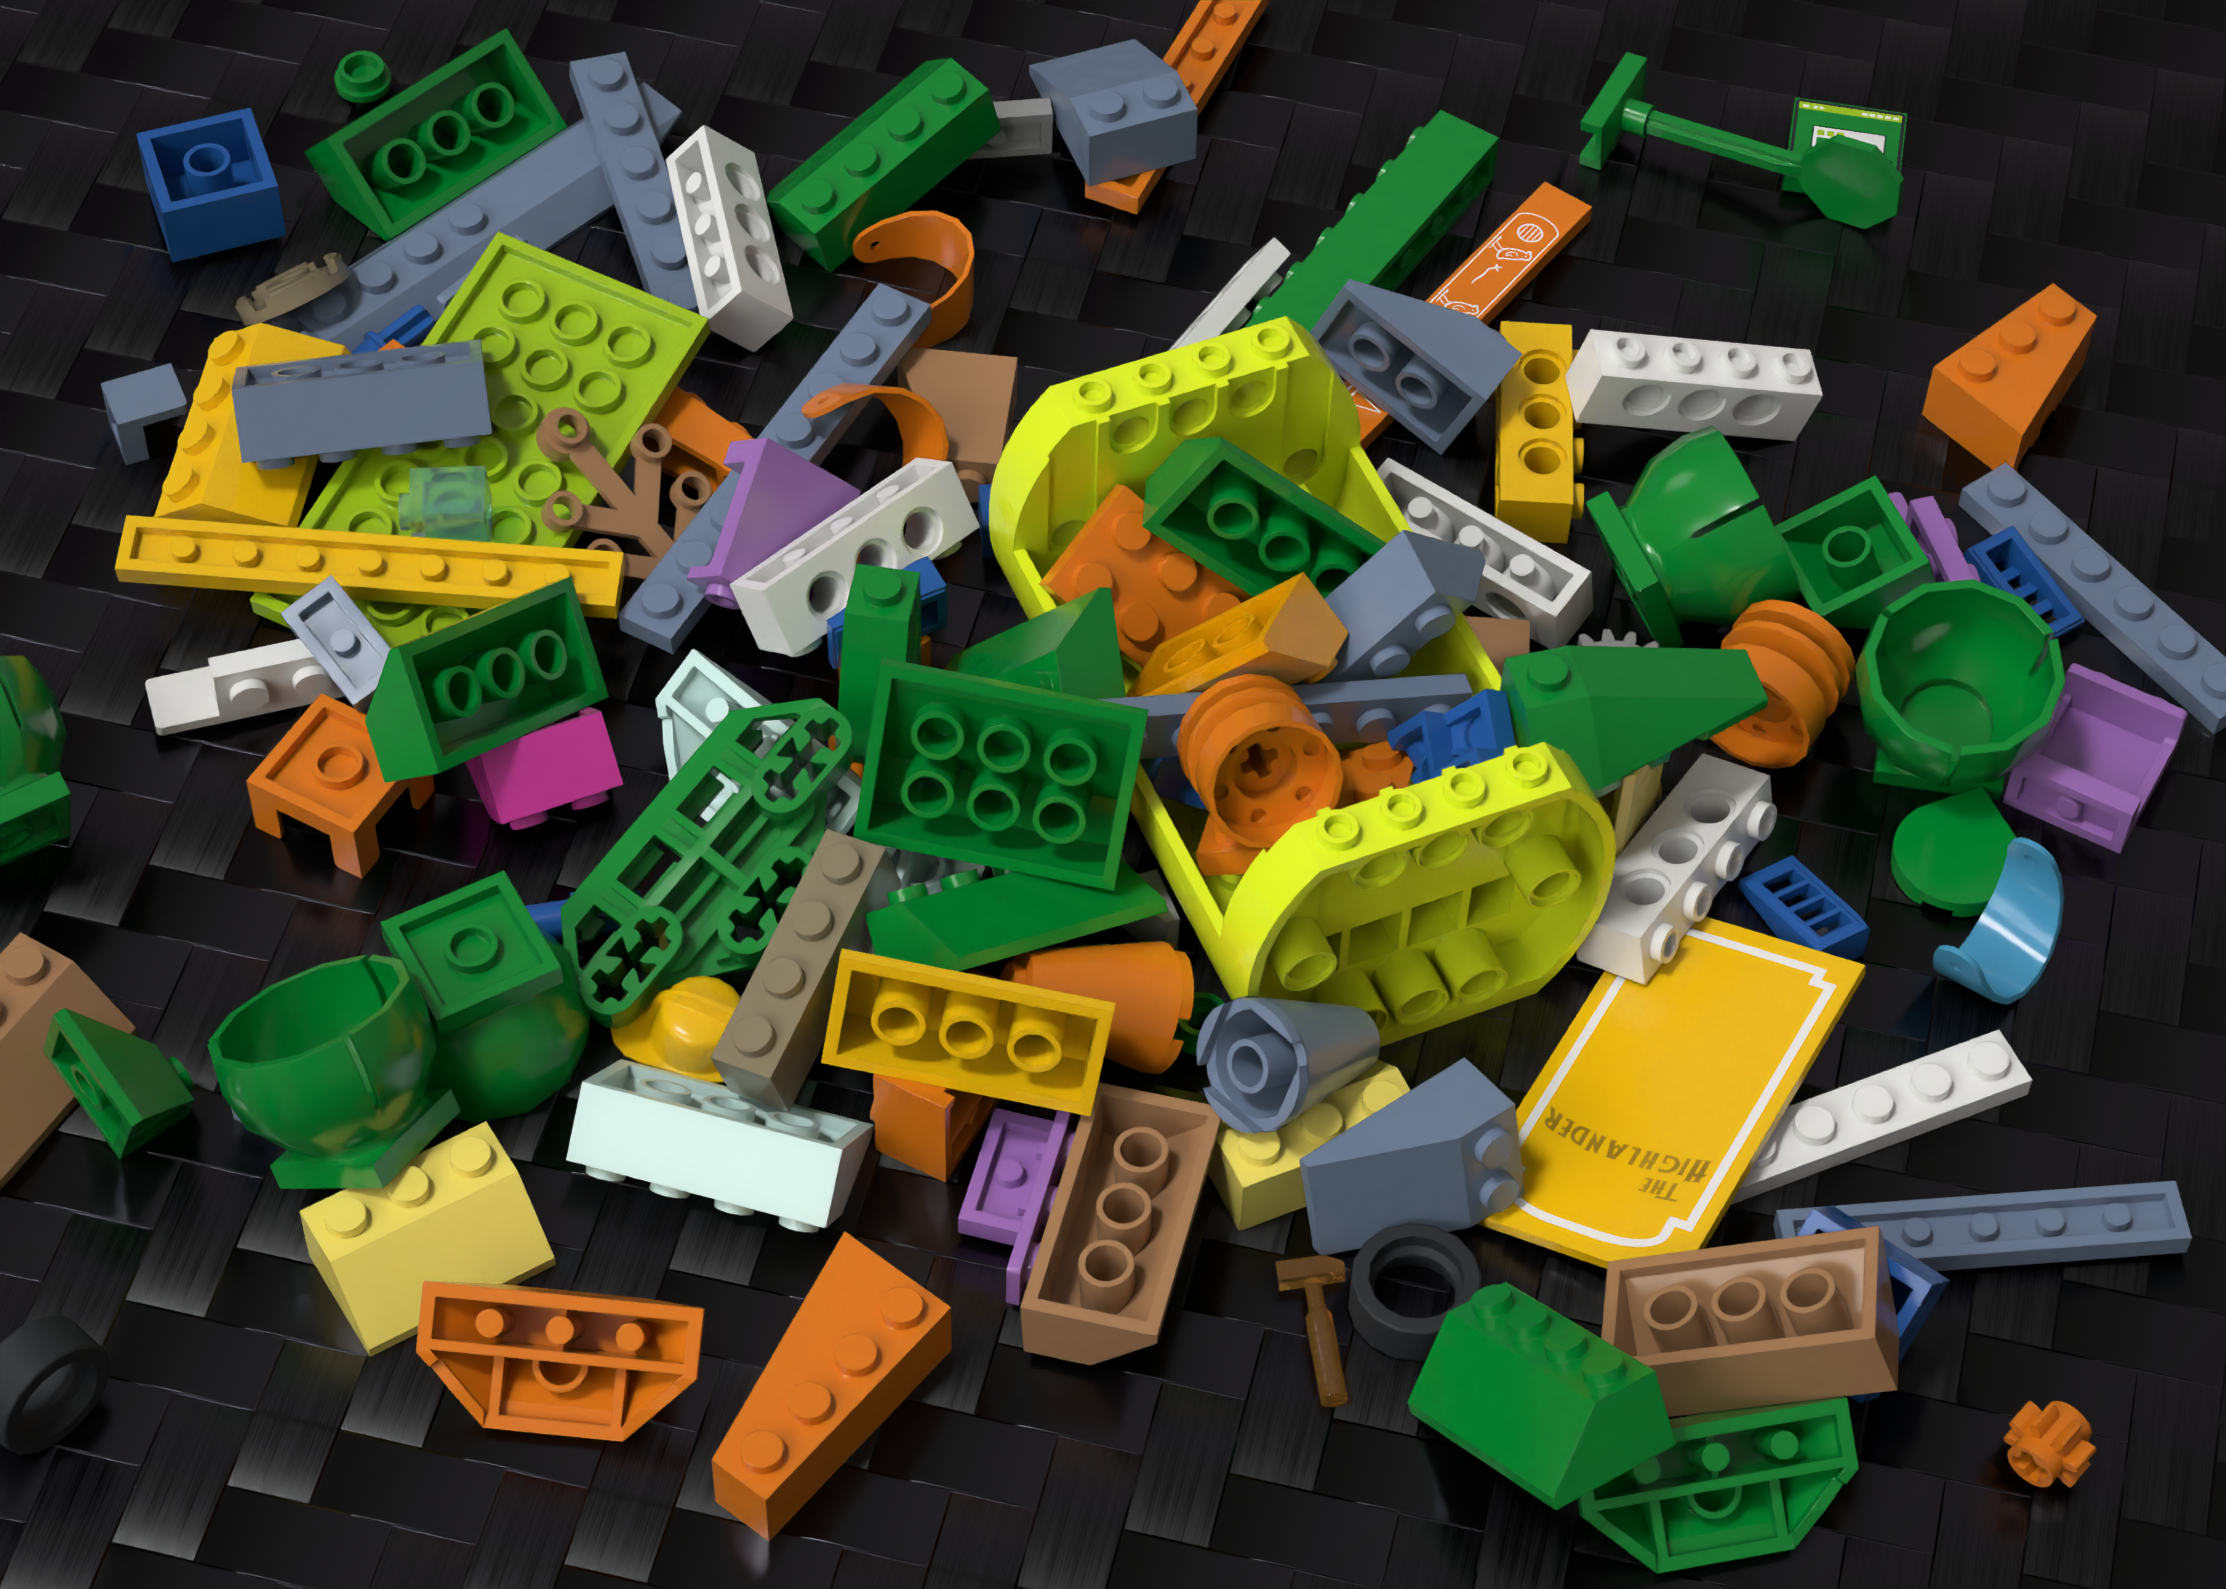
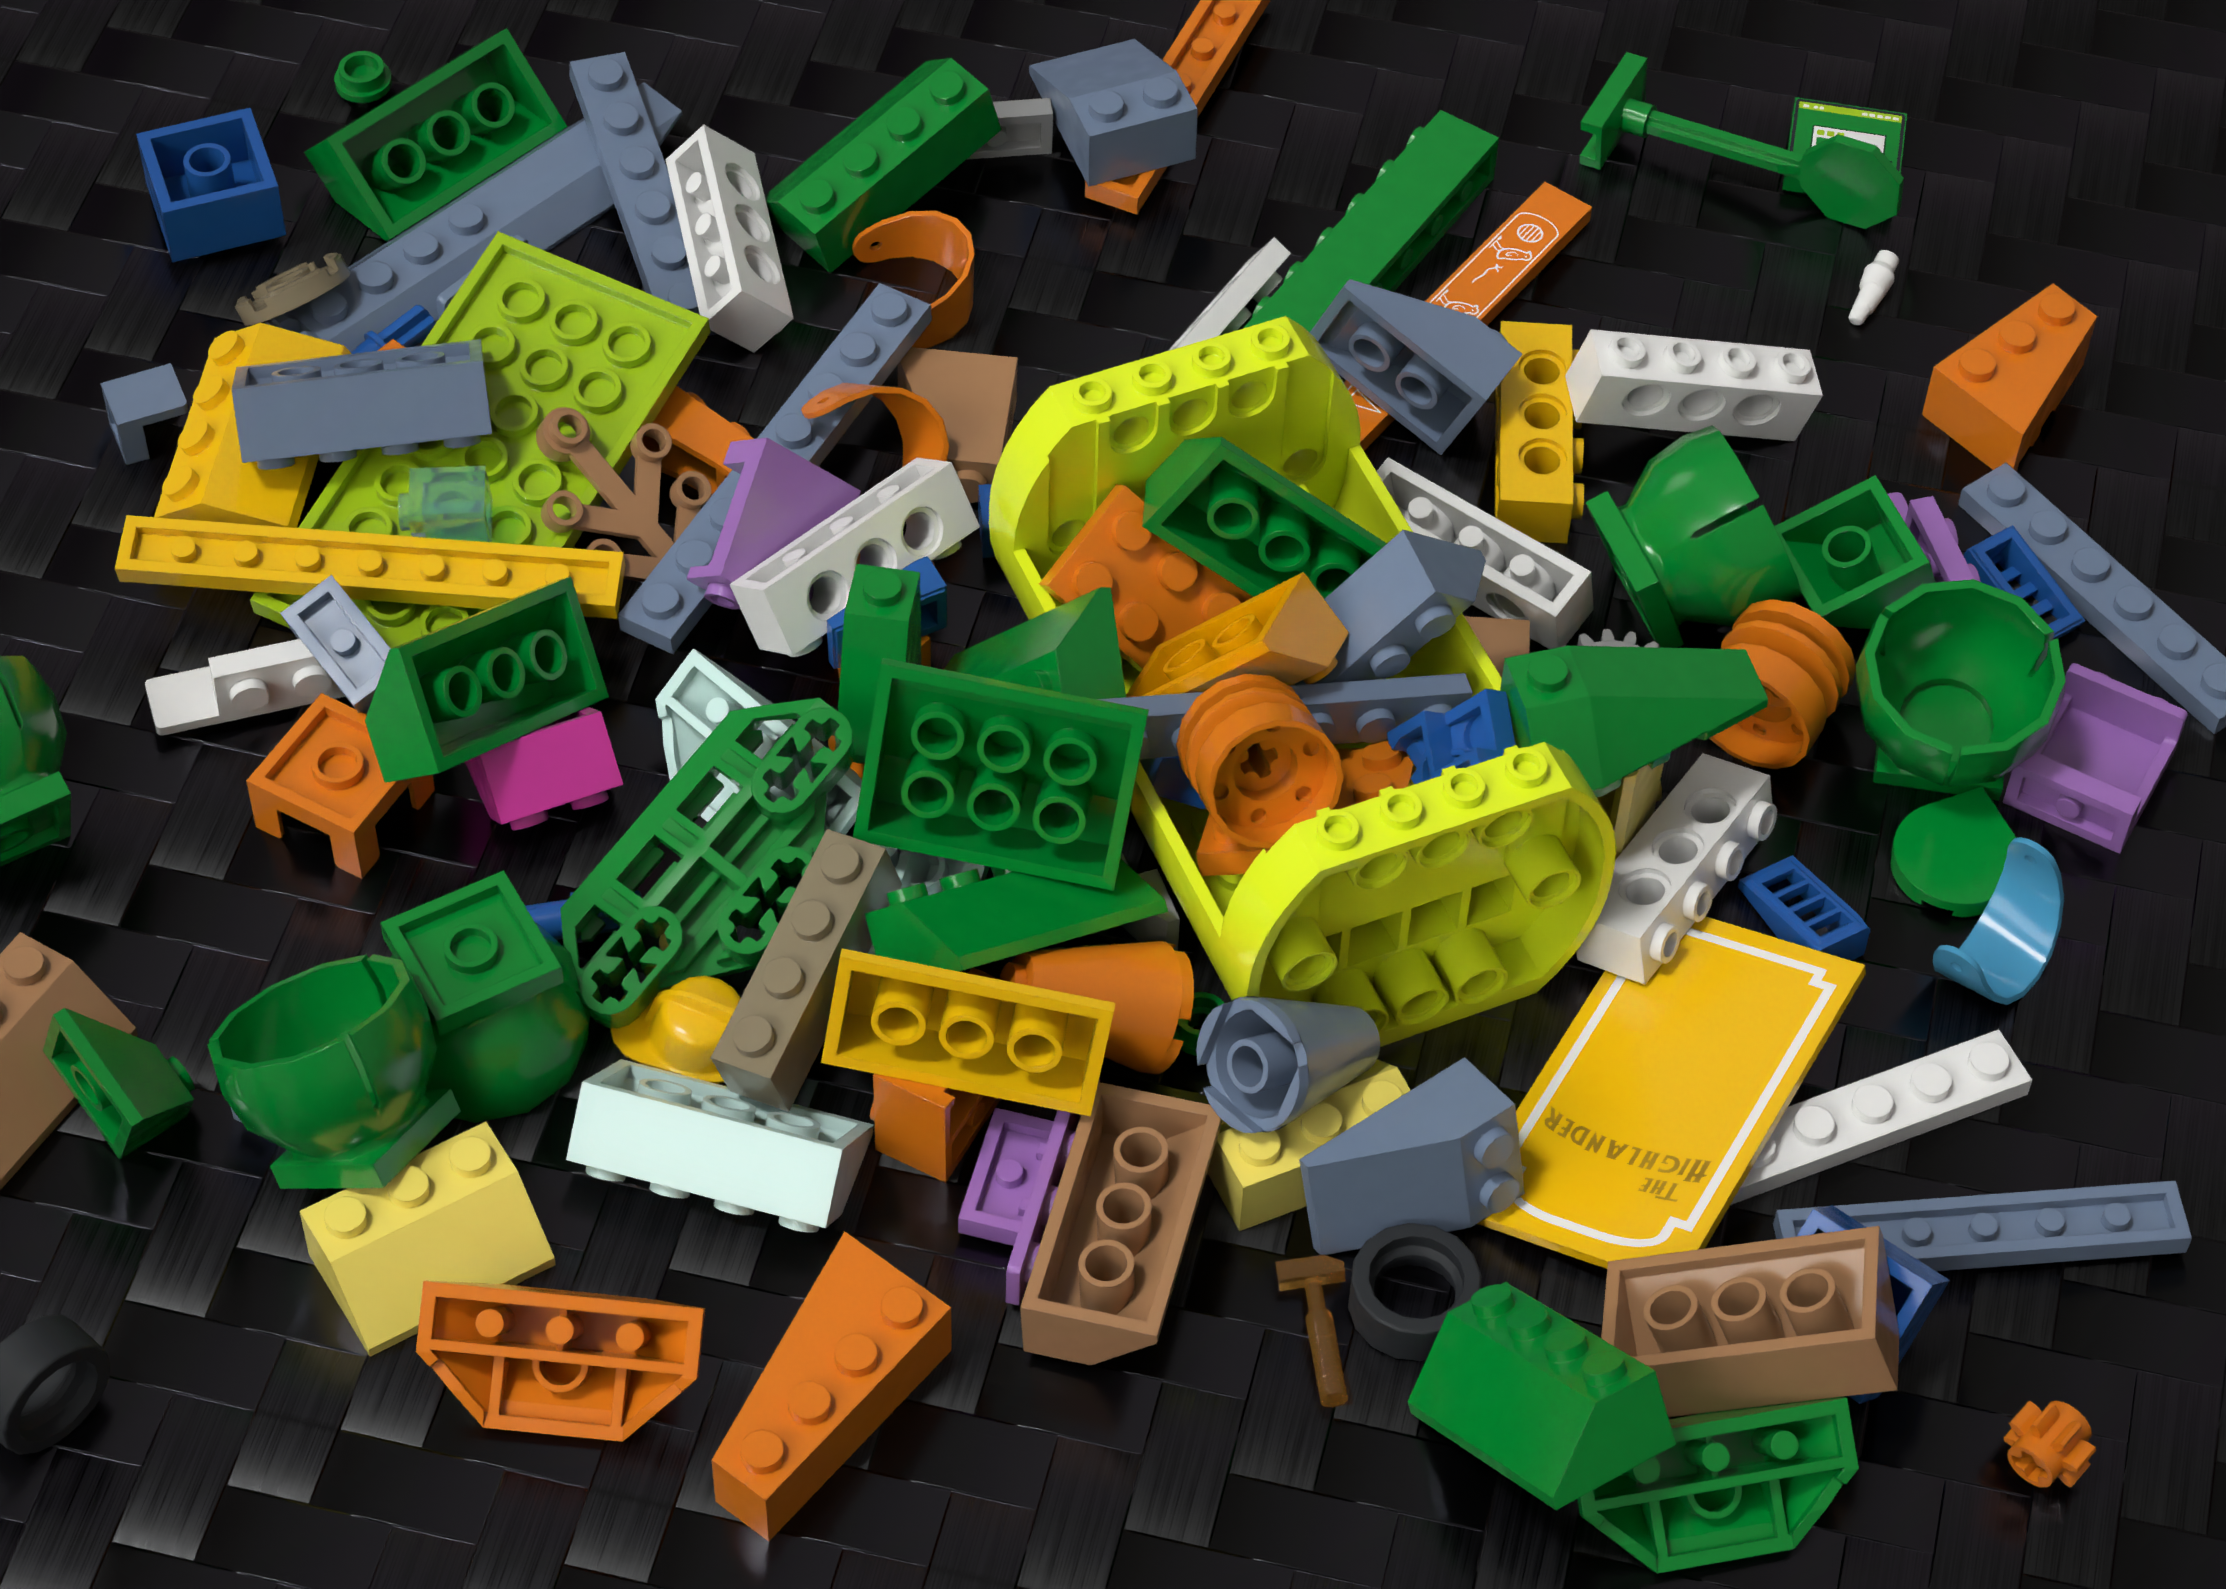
(1874, 285): none -> white piece

